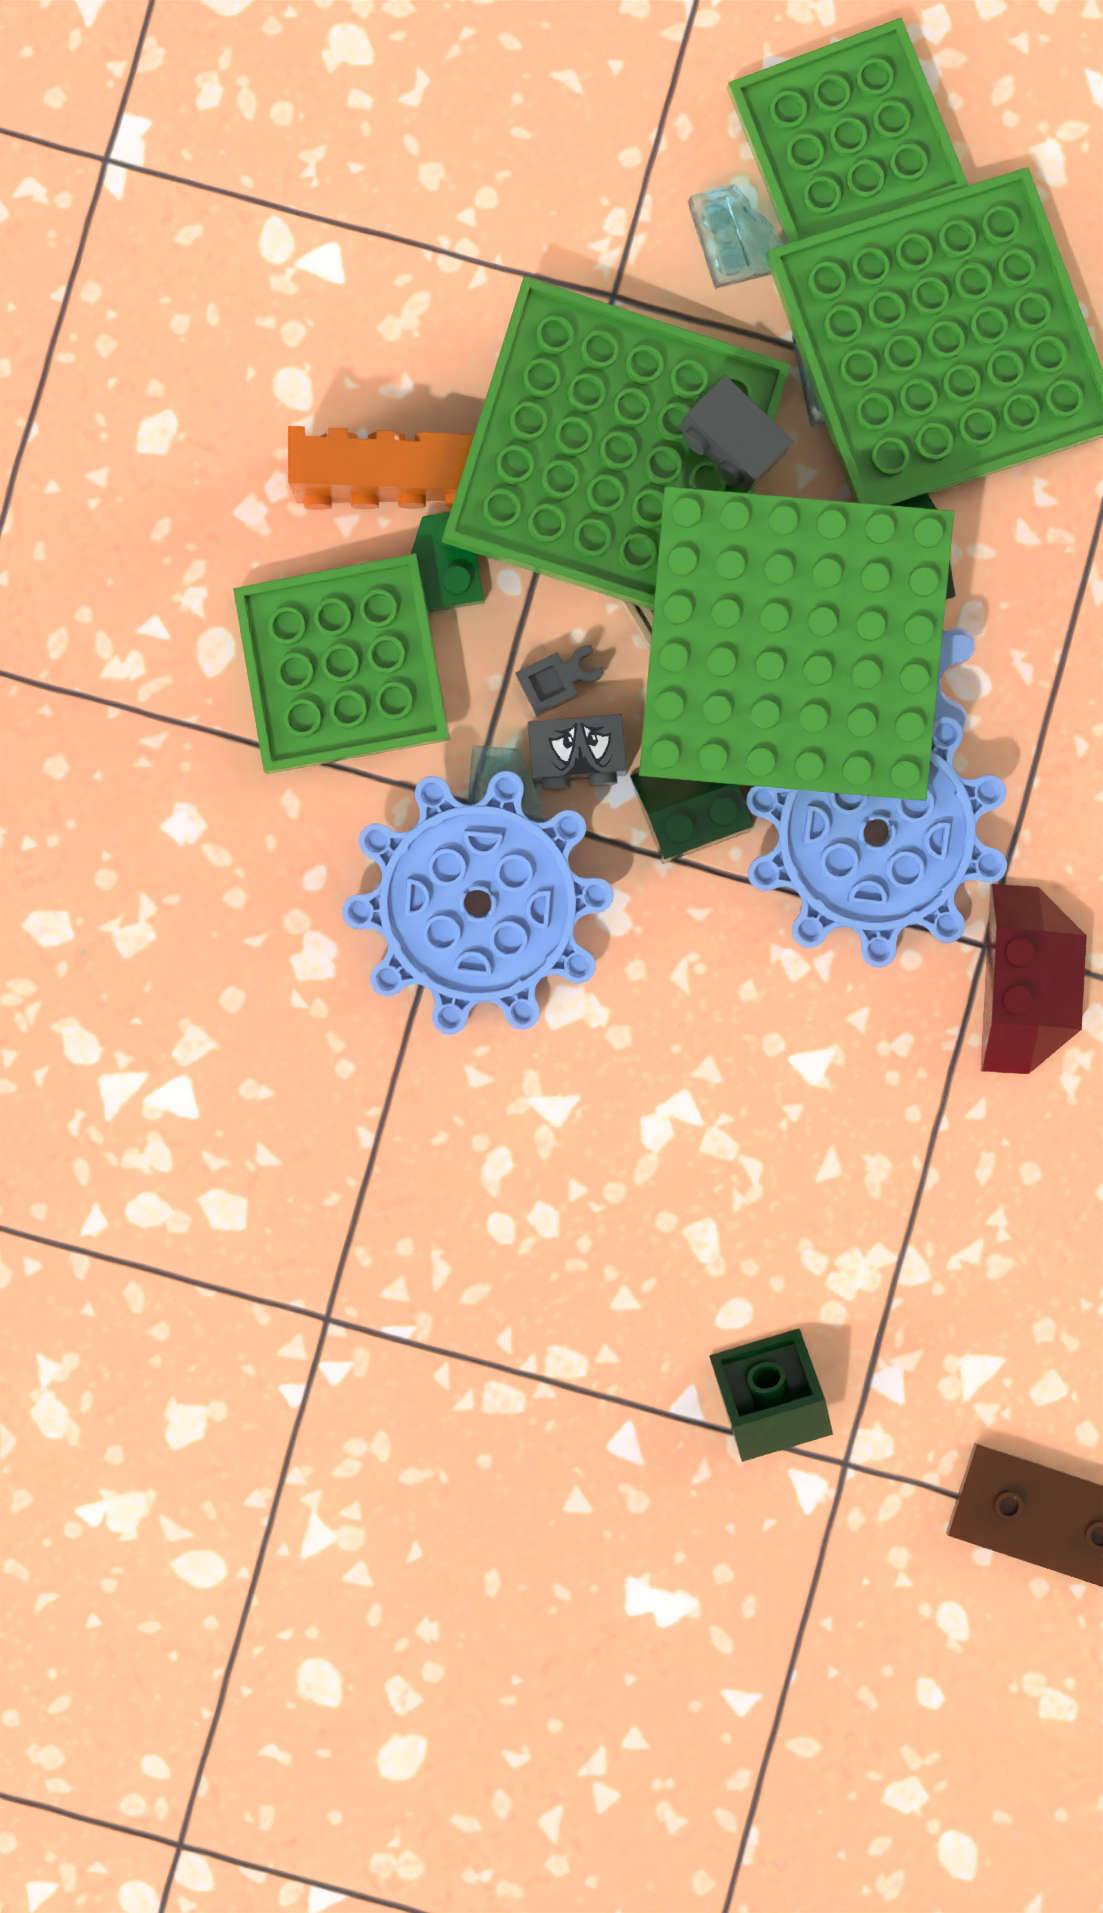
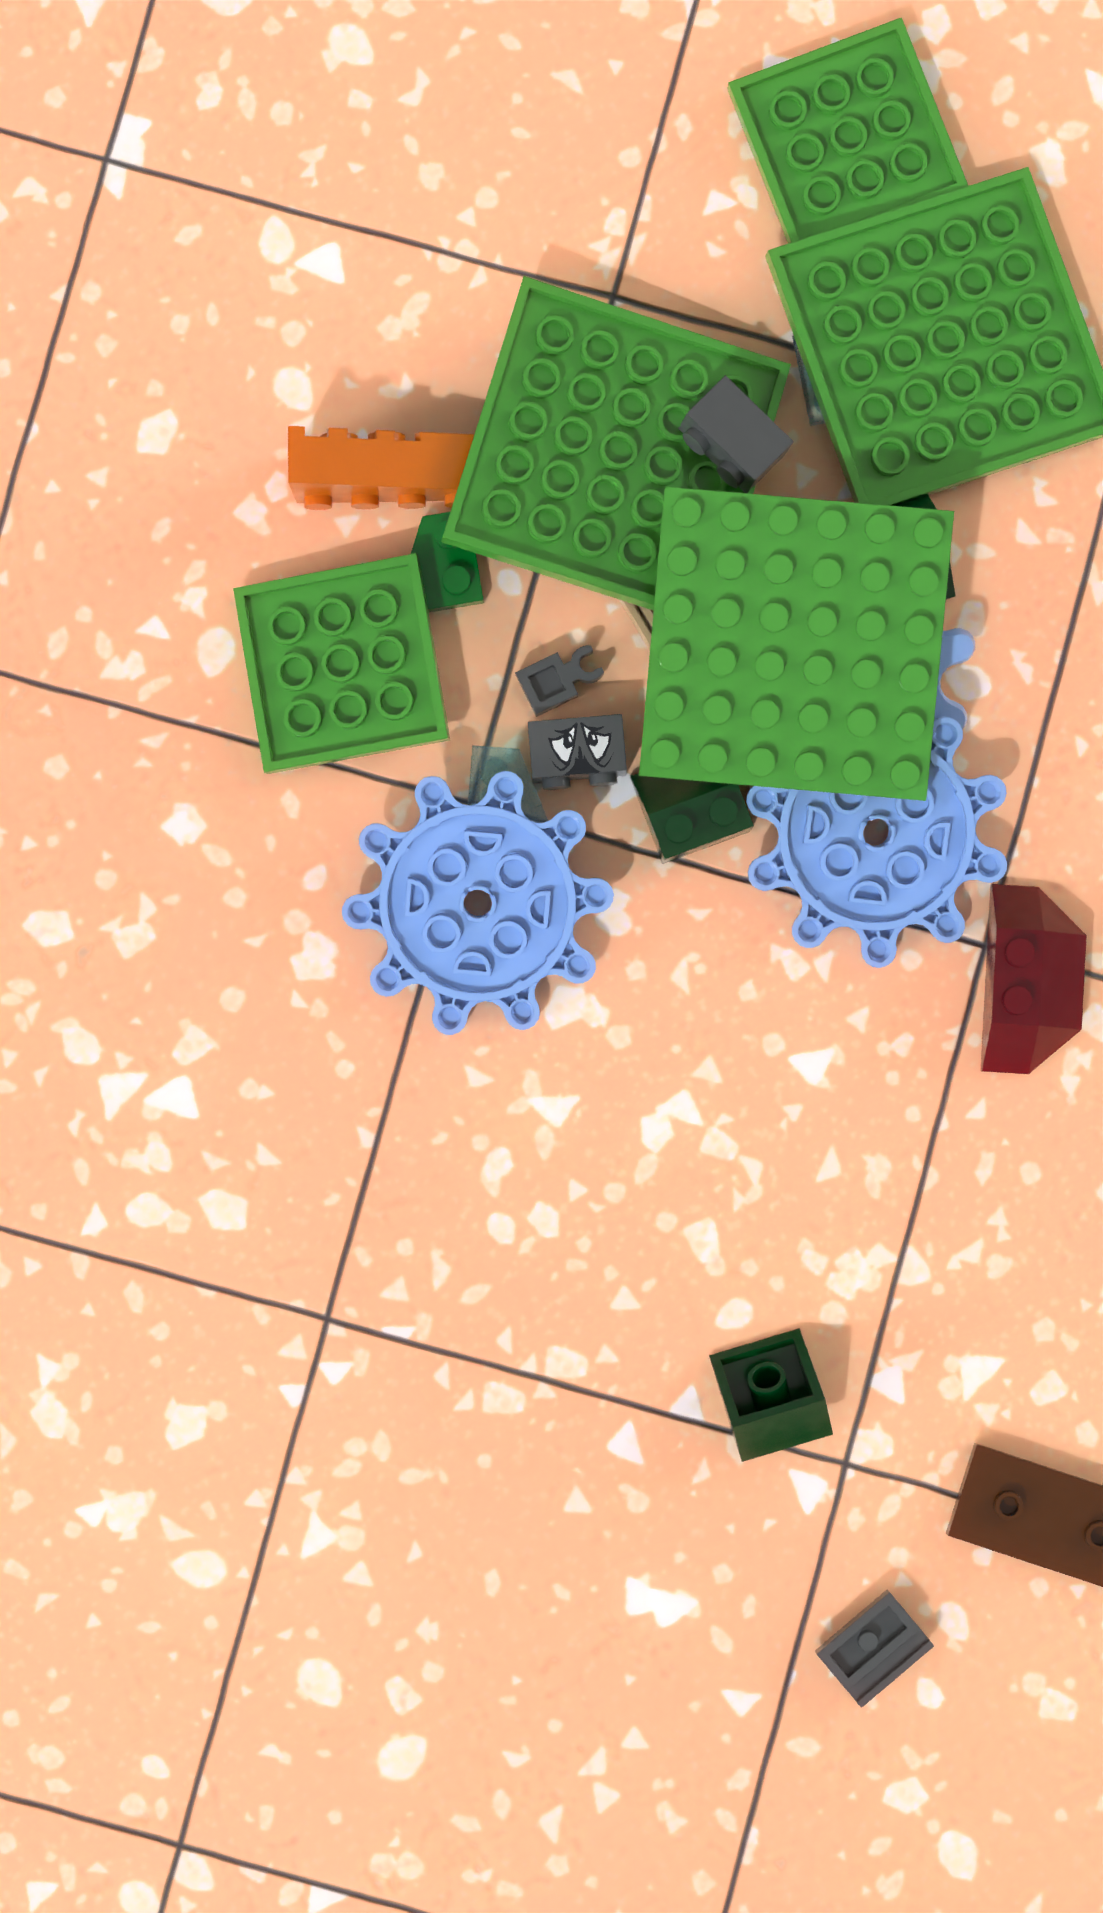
(732, 235): clear light blue wing -> none
(874, 1648): none -> dark grey plate

